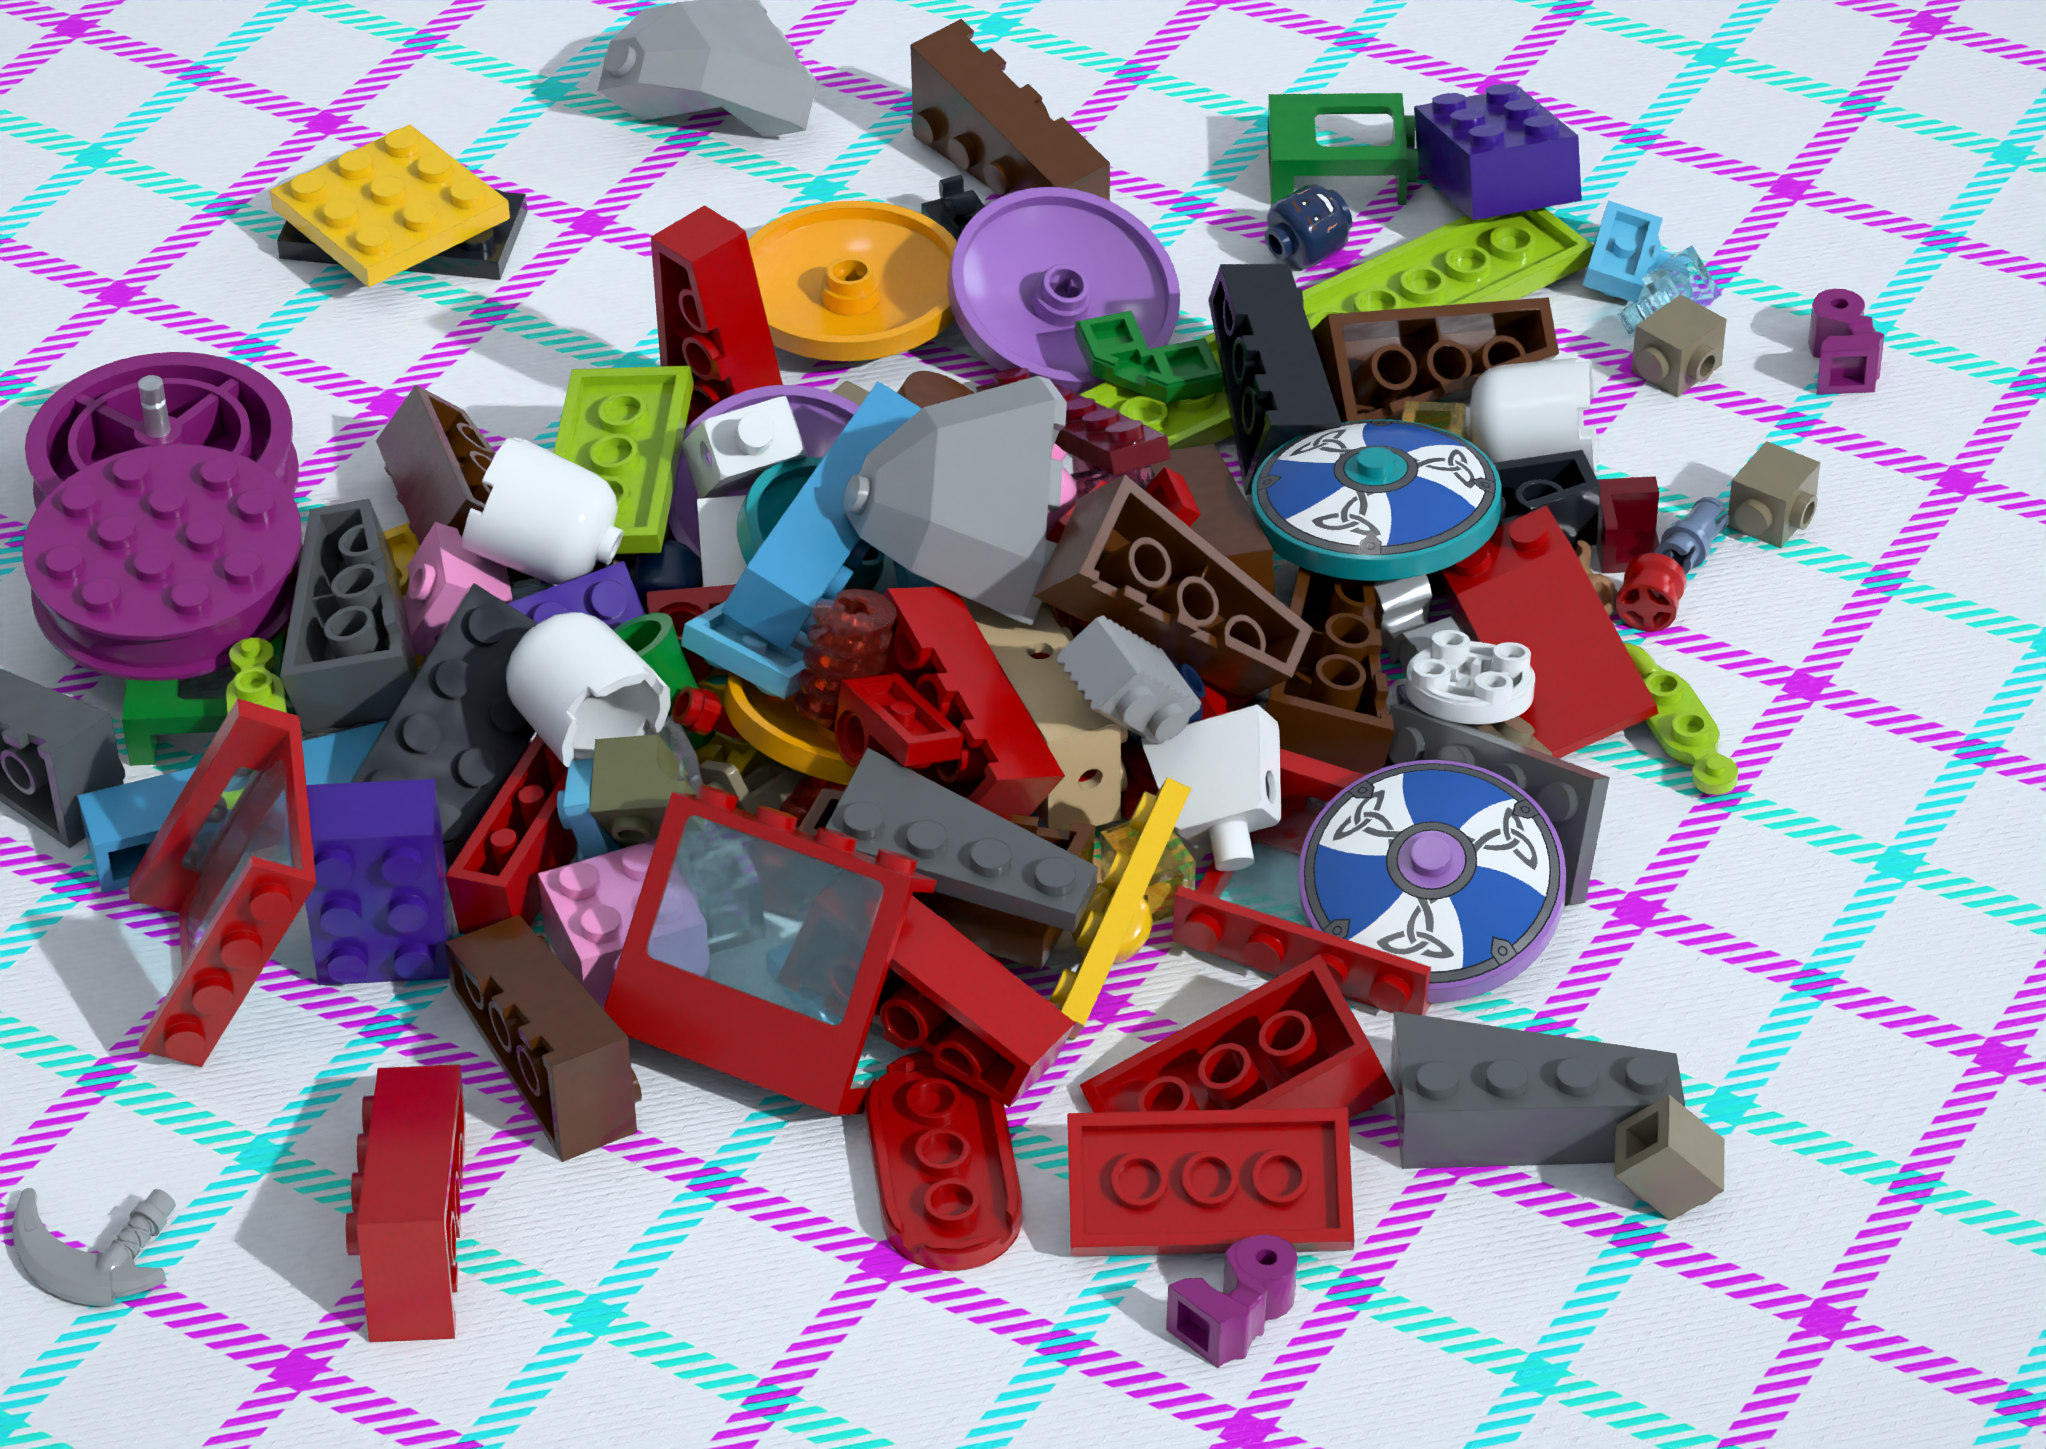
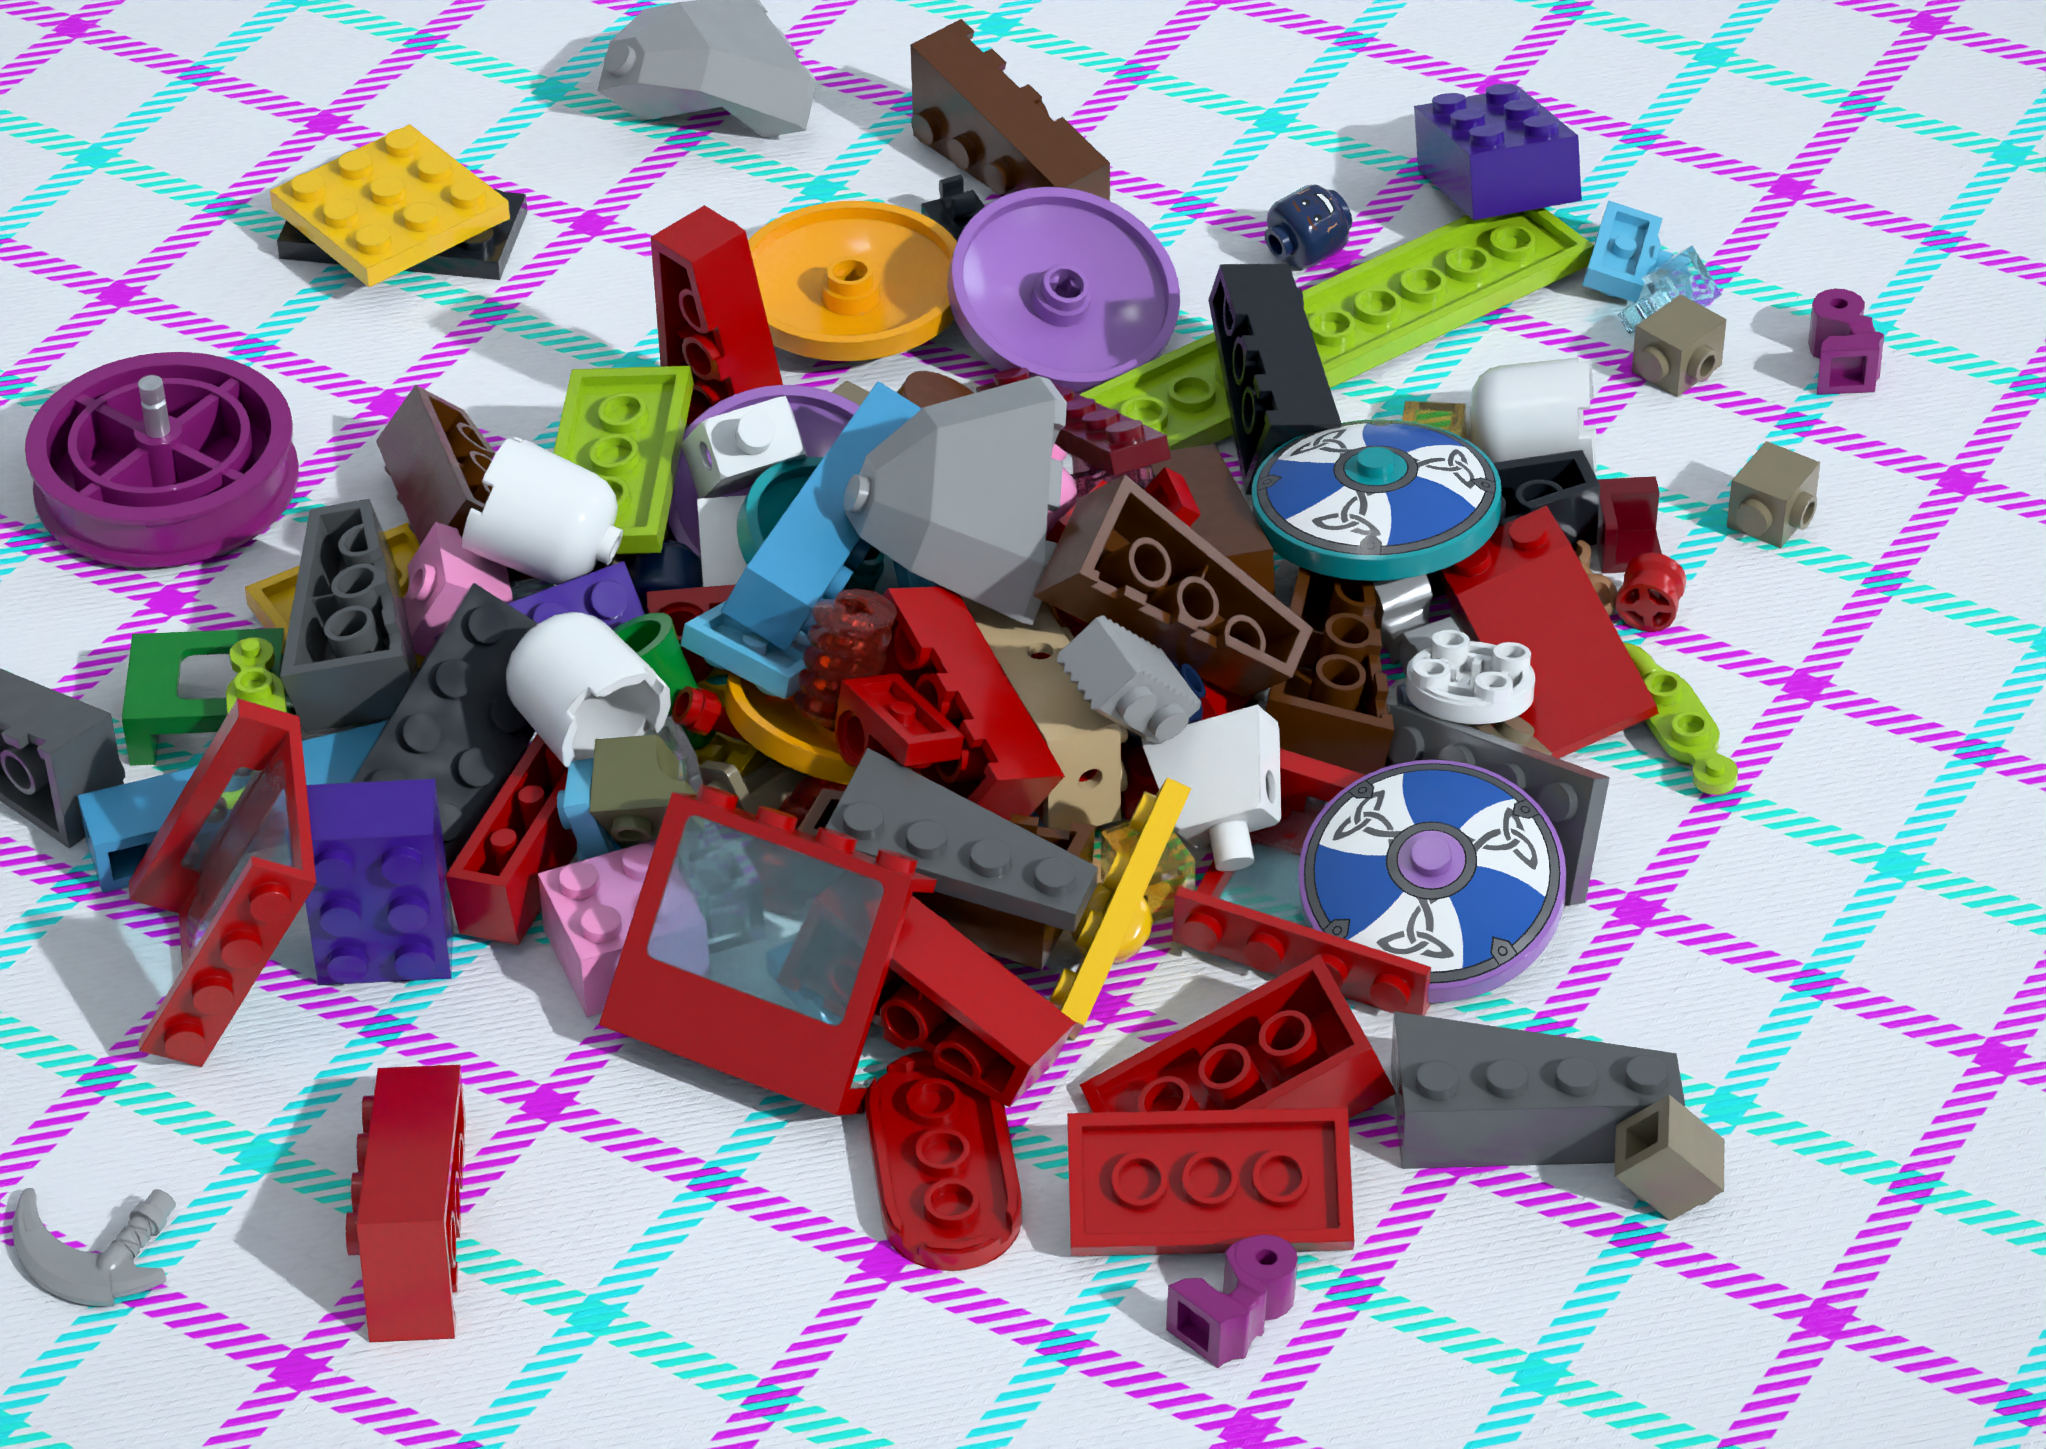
(163, 561): magenta wheel -> none
(546, 1036): reddish brown wedge -> none
(1168, 373): green tile -> none
(1296, 152): green window -> none
(1426, 352): reddish brown wedge -> none
(1690, 538): sand blue pin -> none

